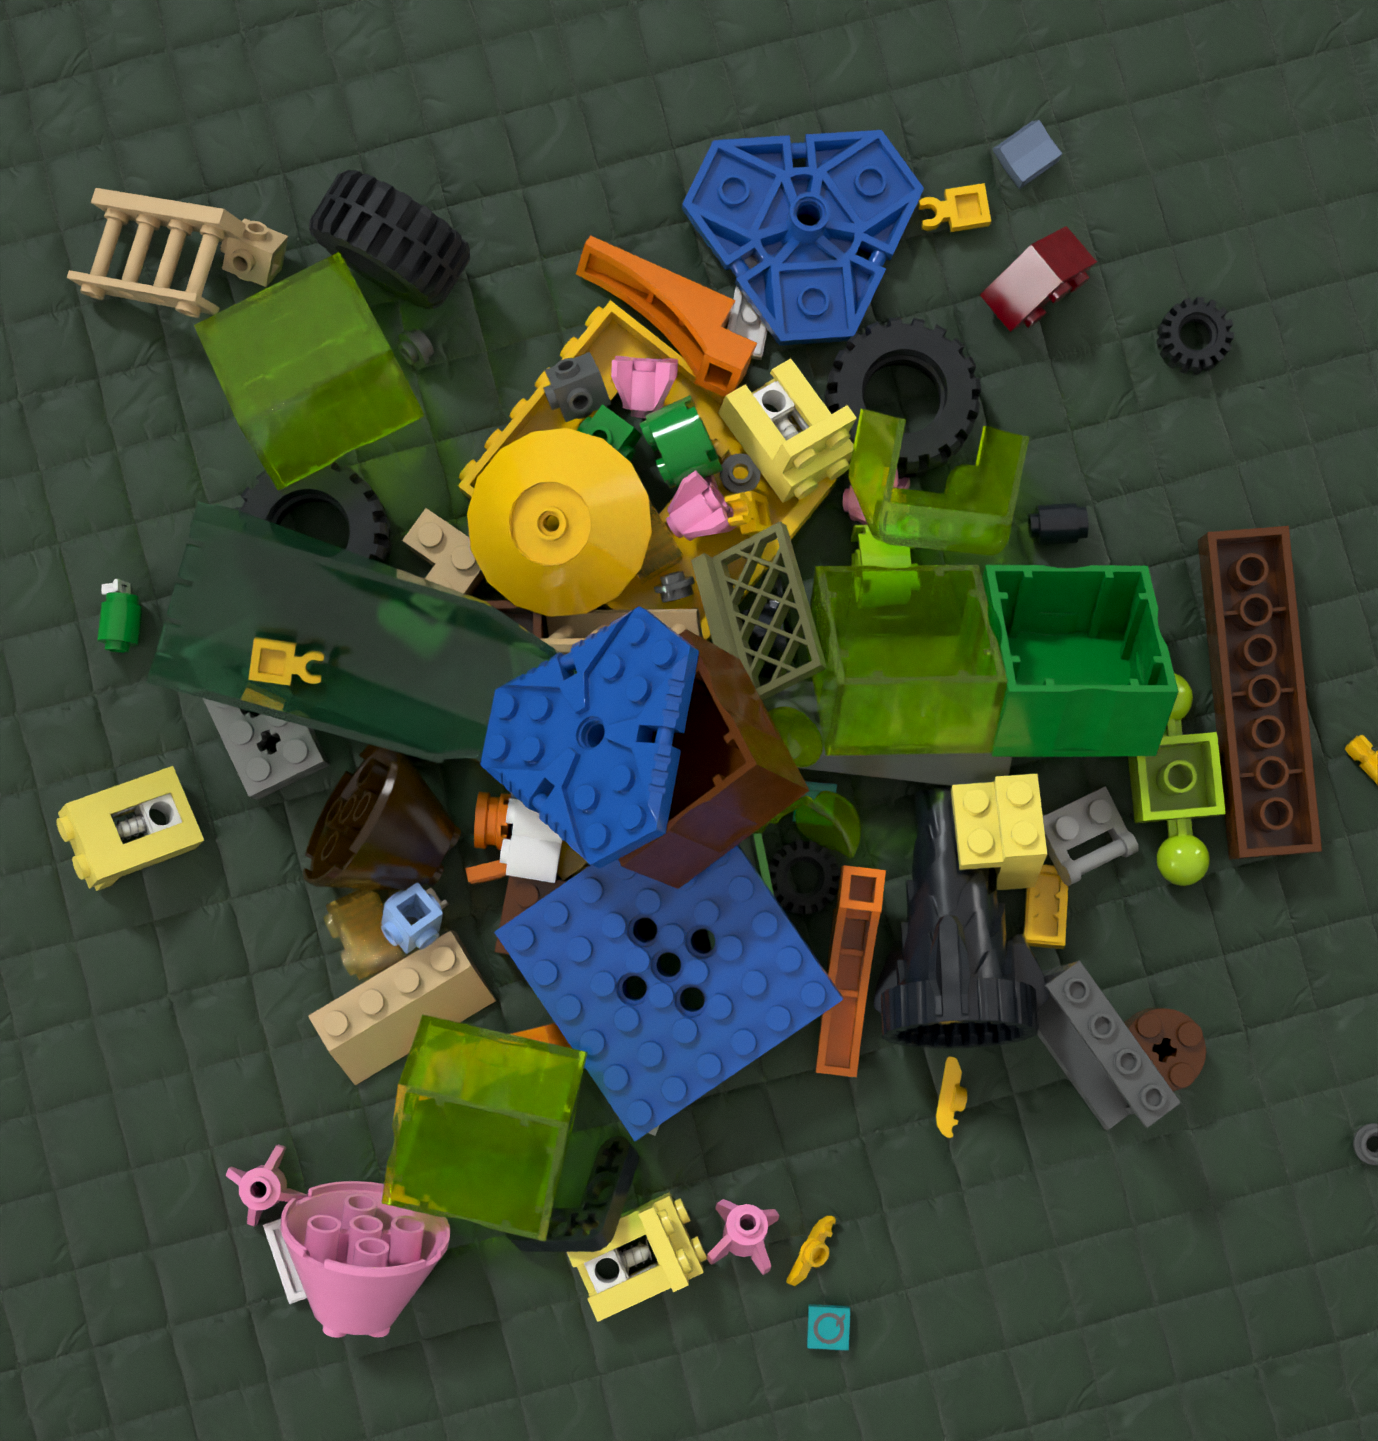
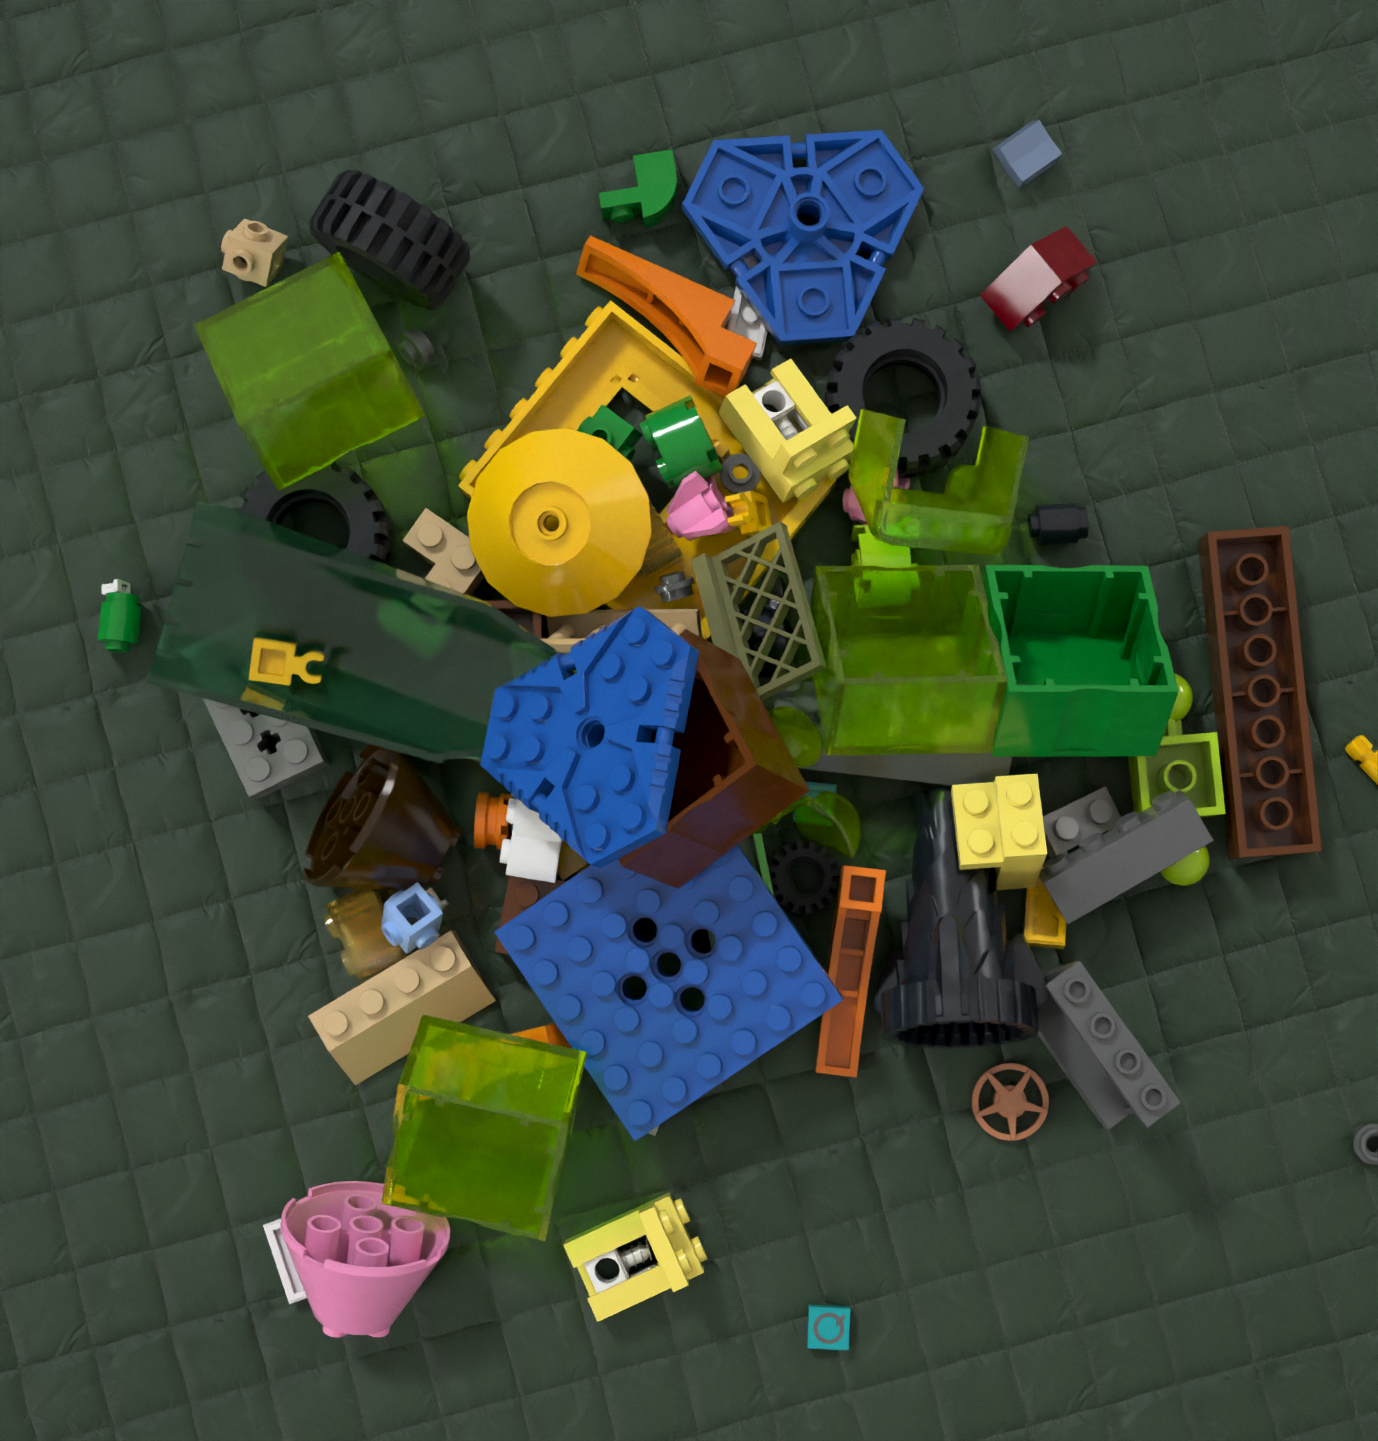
(97, 842): light yellow brick -> none
(151, 214): tan fence -> none
(272, 1178): bright pink brick -> none
(486, 872): orange tile -> none
(576, 387): dark grey brick -> none
(614, 1167): black beam -> none
(643, 382): bright pink brick -> none
(653, 195): none -> green brick
(743, 1241): bright pink brick -> none
(813, 1251): yellow piece -> none
(951, 1097): yellow piece -> none
(963, 208): yellow plate -> none
(1010, 1101): none -> nougat wheel
(1124, 855): none -> dark grey brick
(1182, 1037): reddish brown brick -> none
(1199, 312): black tyre -> none

